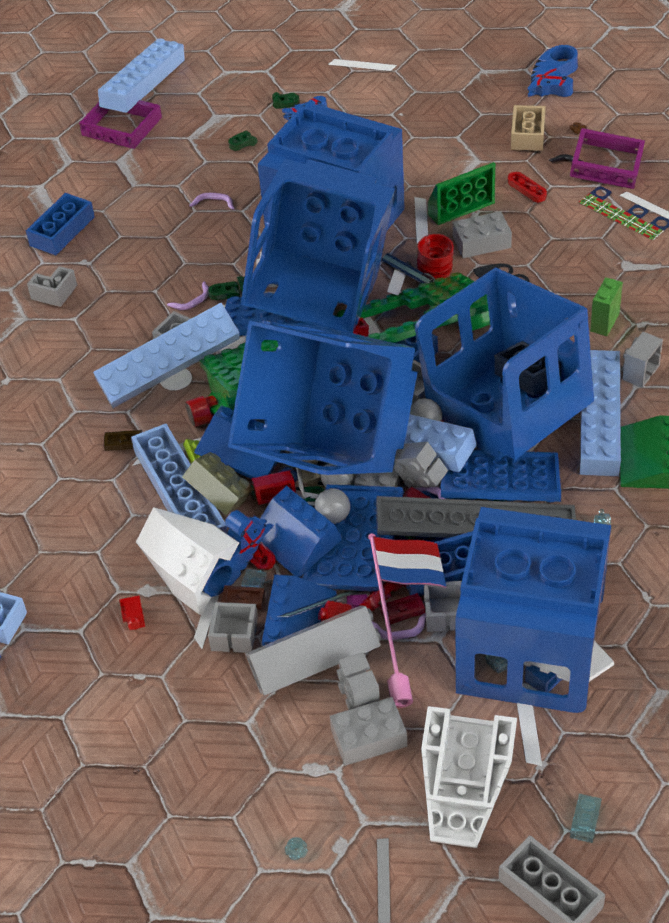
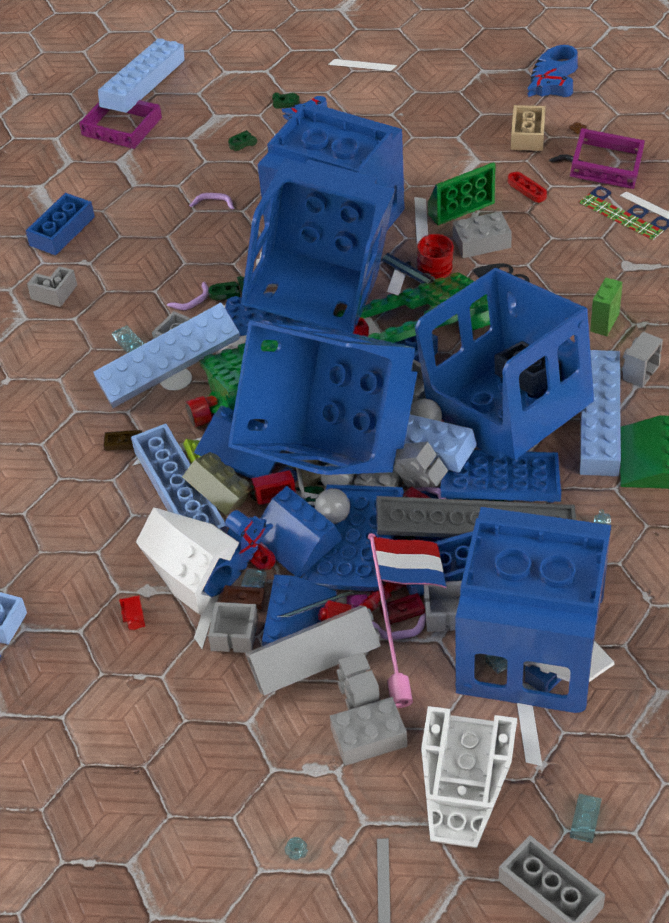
(127, 339): none -> clear light blue plate

